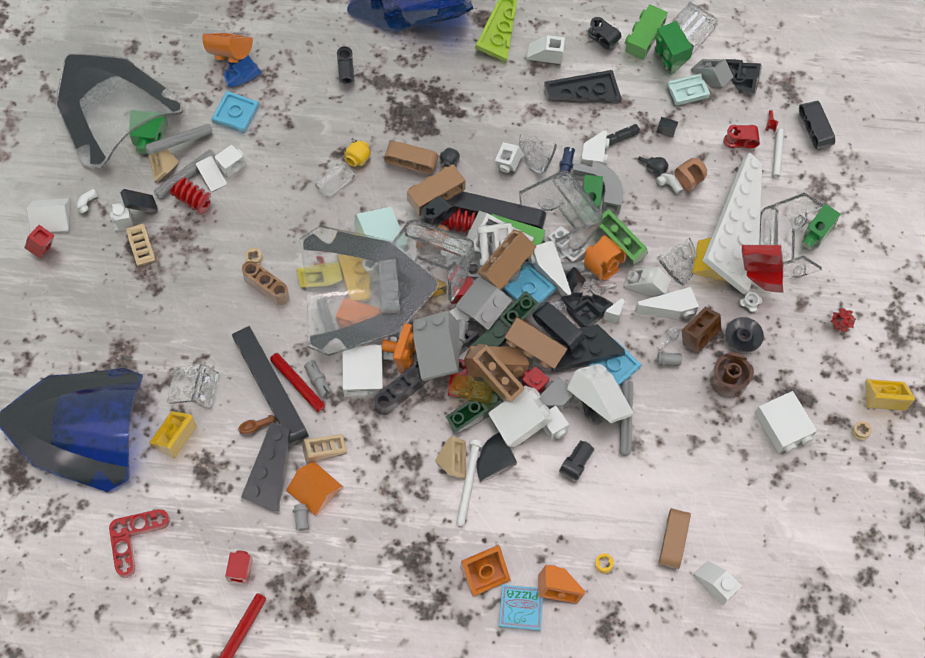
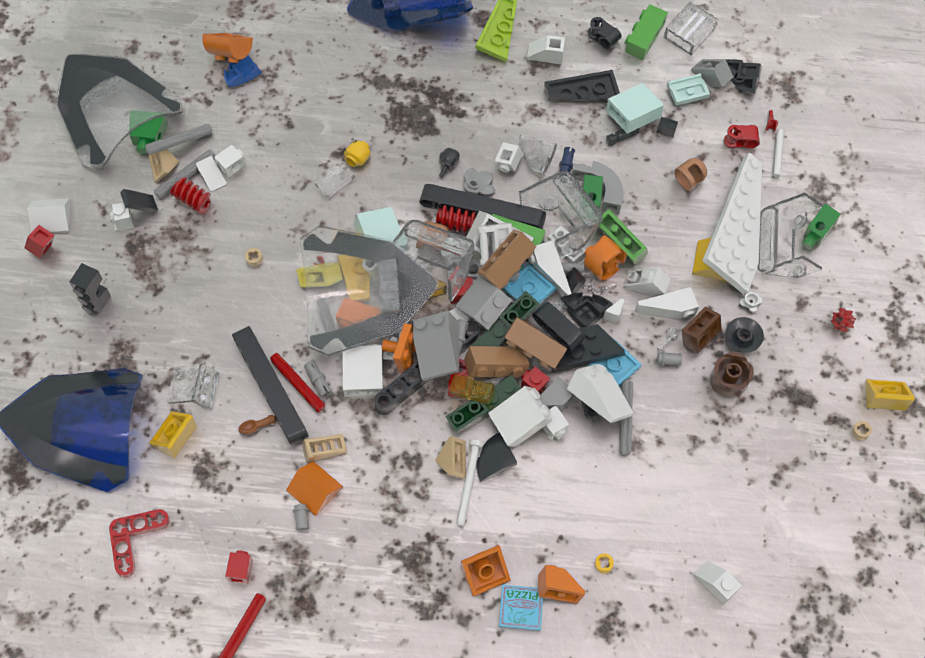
(84, 199): white arm -> none
(88, 289): none -> black arch
(136, 234): tan slope -> none
(235, 112): medium azure tile -> none
(261, 275): medium nougat beam -> none
(267, 474): black wing -> none
(345, 65): black piece -> none
(411, 157): medium nougat beam -> none
(437, 211): black piece -> none
(444, 184): medium nougat brick -> none
(478, 182): none -> light grey plate
(494, 372): medium nougat brick -> none
(575, 464): black piece -> none
(594, 149): white slope -> none
(634, 108): none -> light aqua brick
(658, 164): black piece -> none
(669, 180): white arm -> none
(672, 46): green slope -> none
(674, 538): medium nougat beam -> none
(679, 261): clear brick -> none
(764, 266): red piece -> none
(786, 422): white brick -> none
(817, 124): black beam -> none

